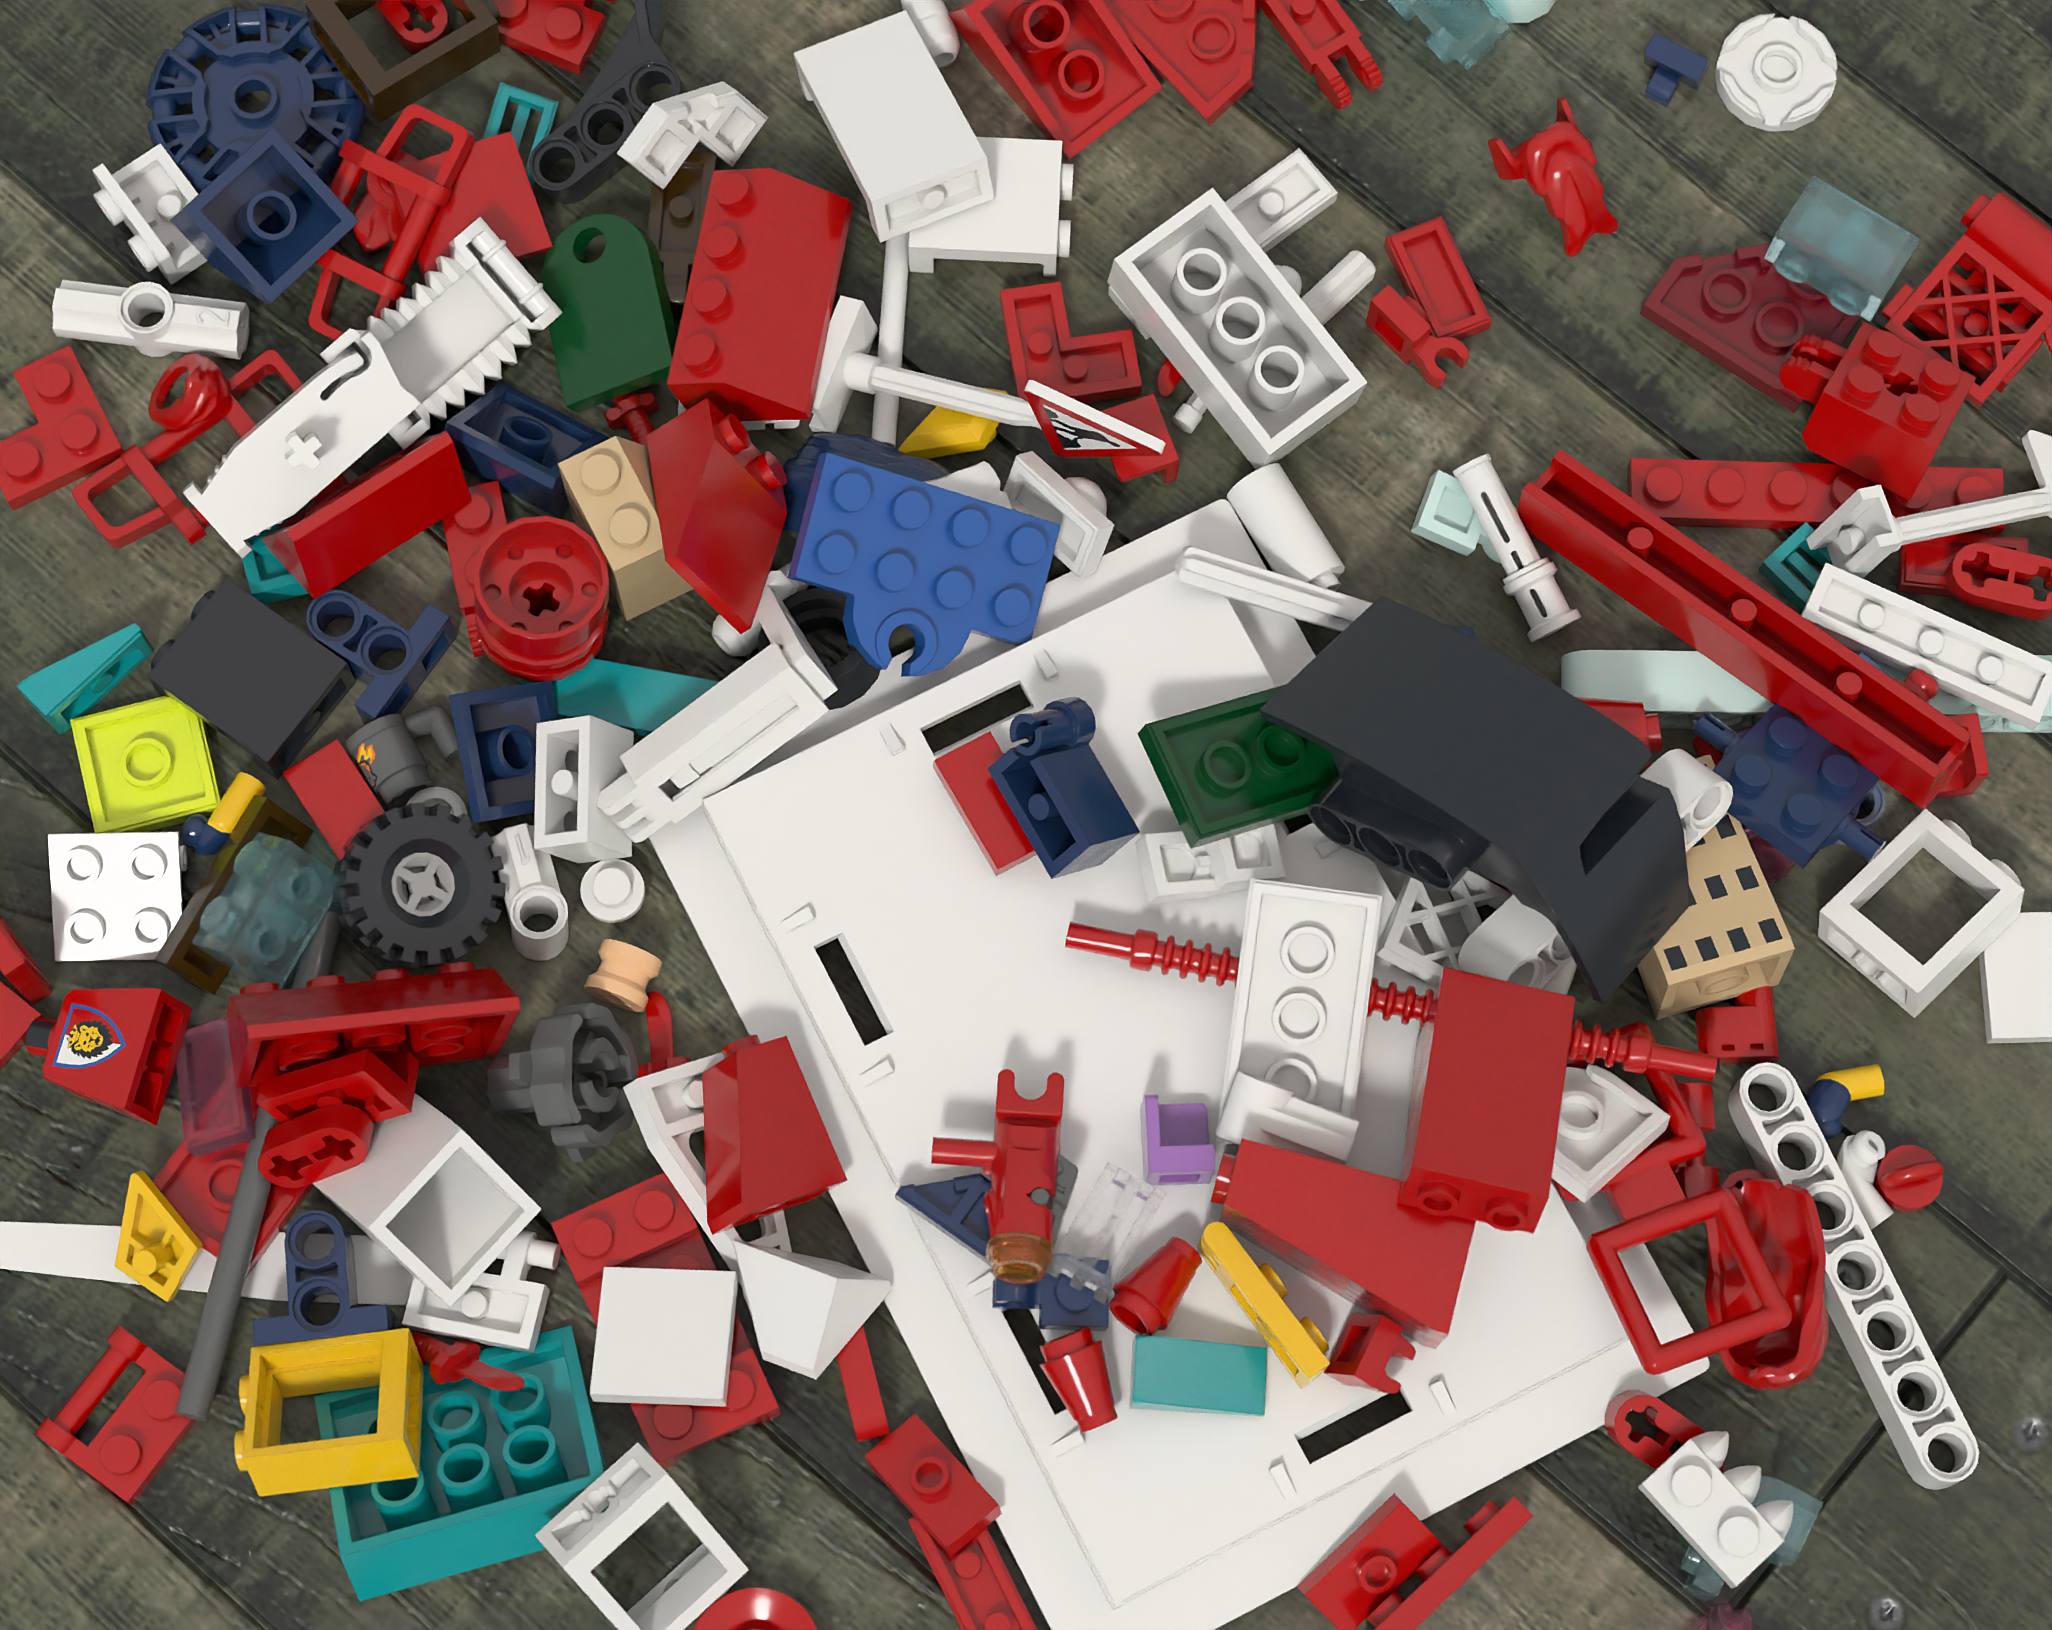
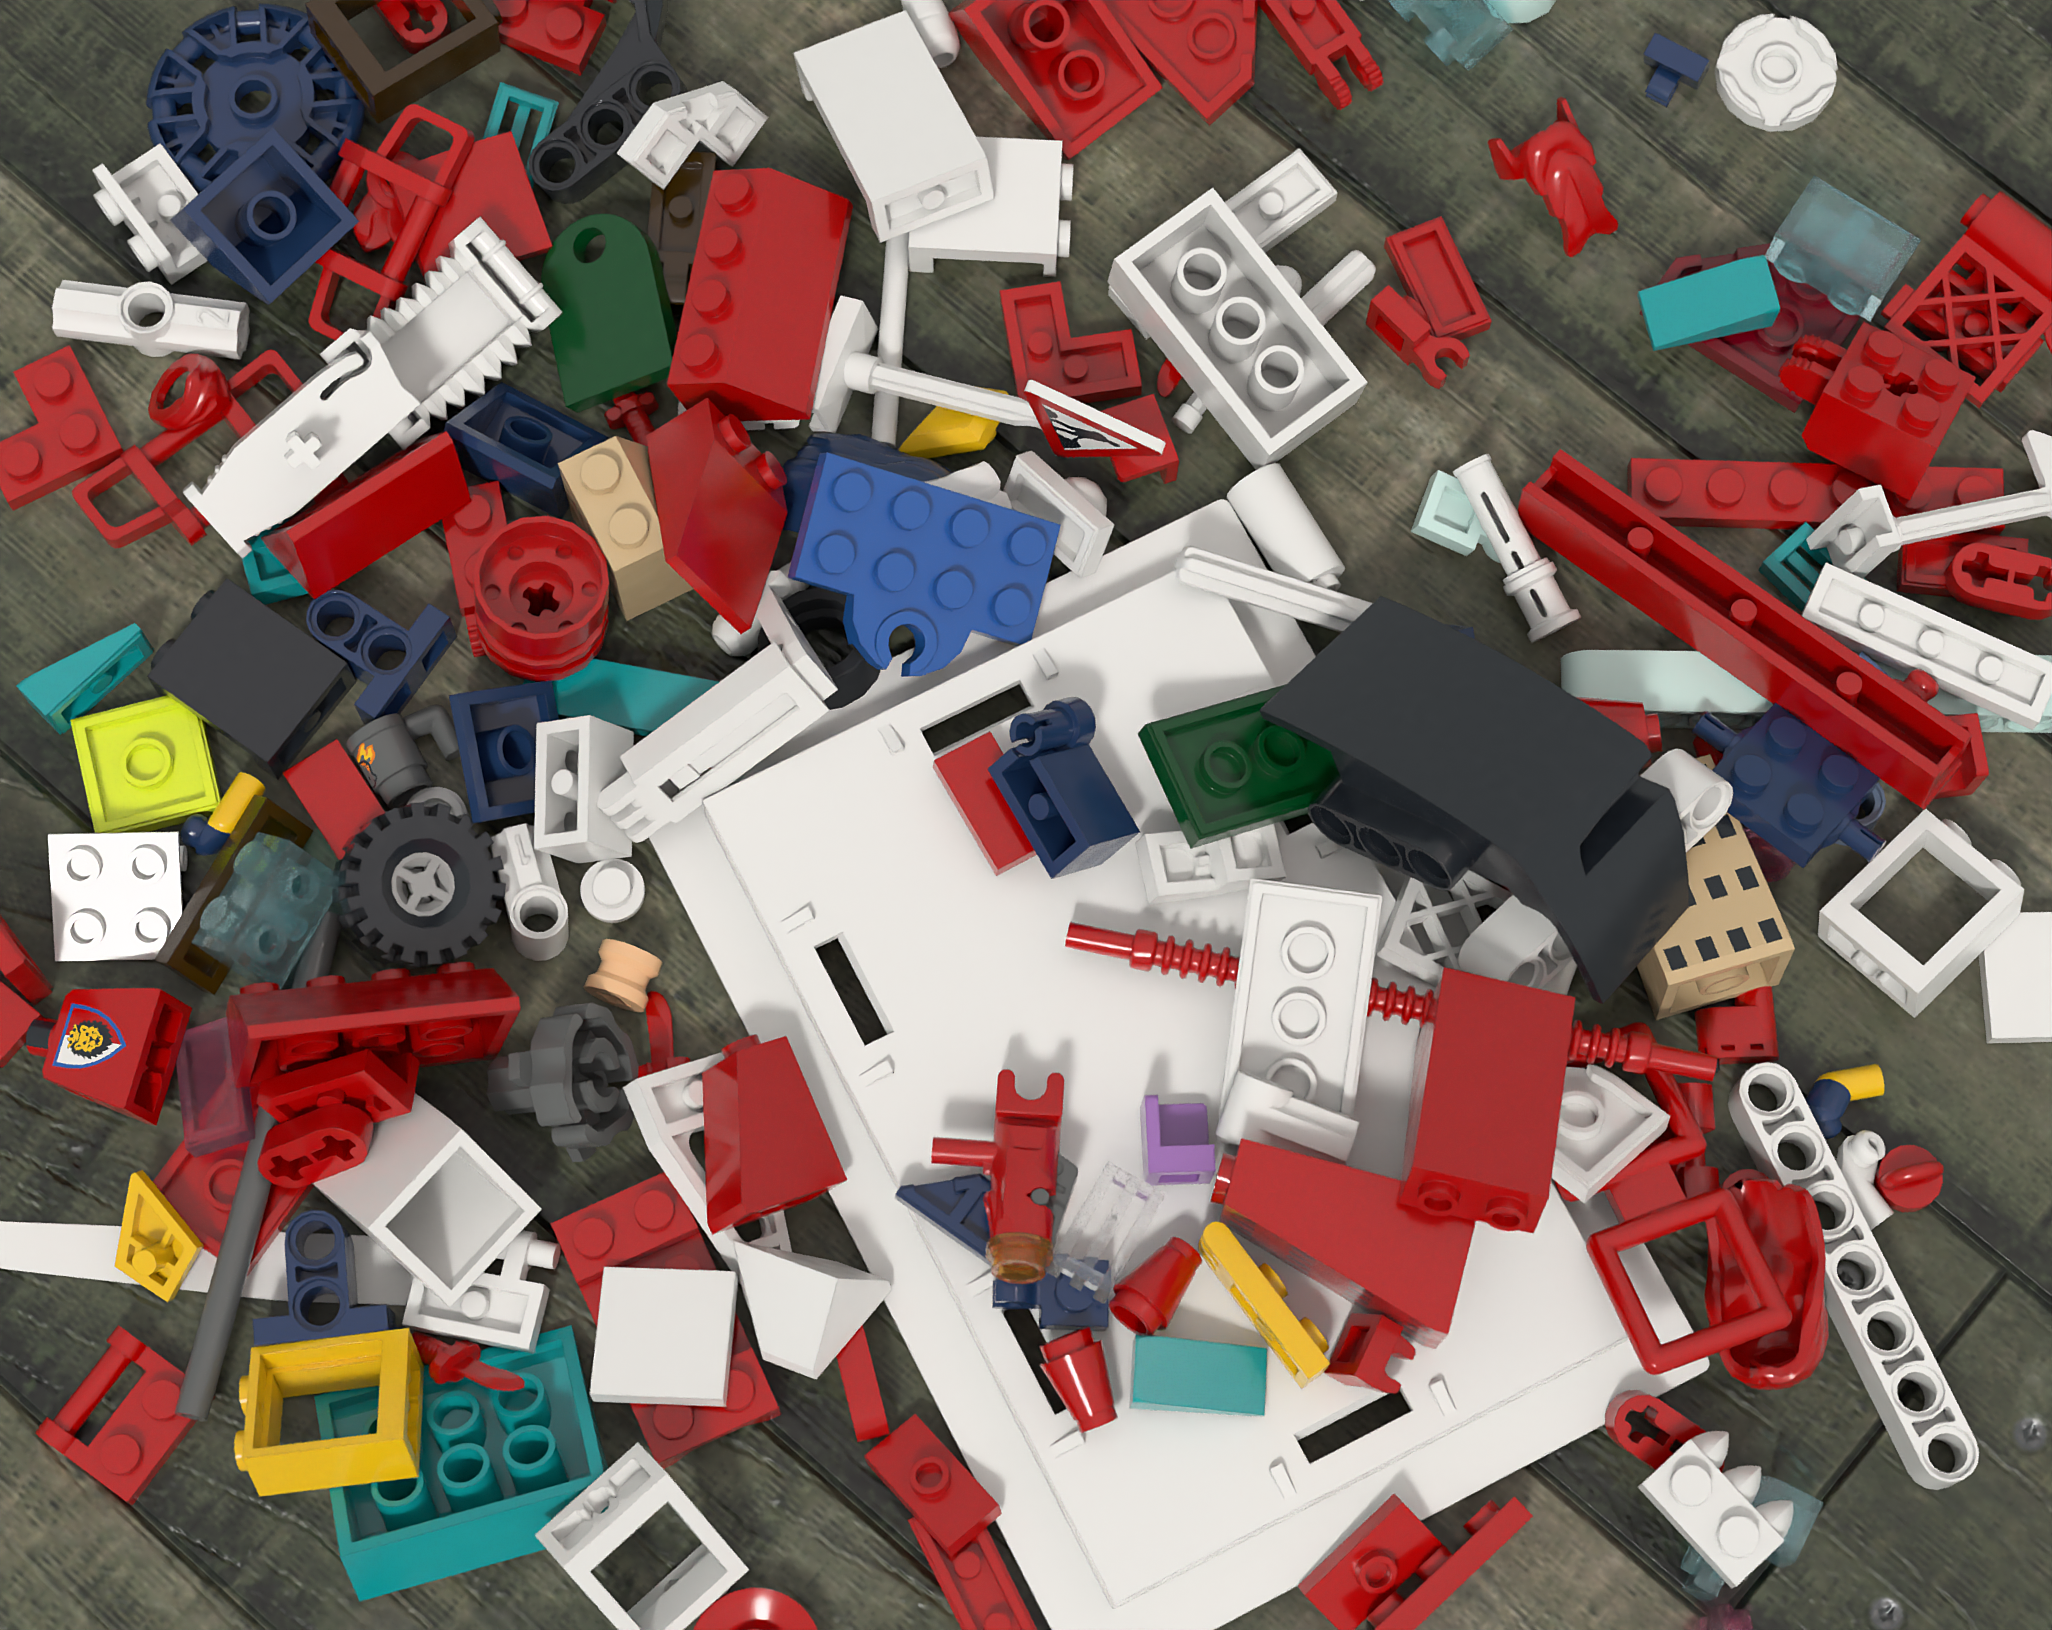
(1710, 304): none -> teal slope

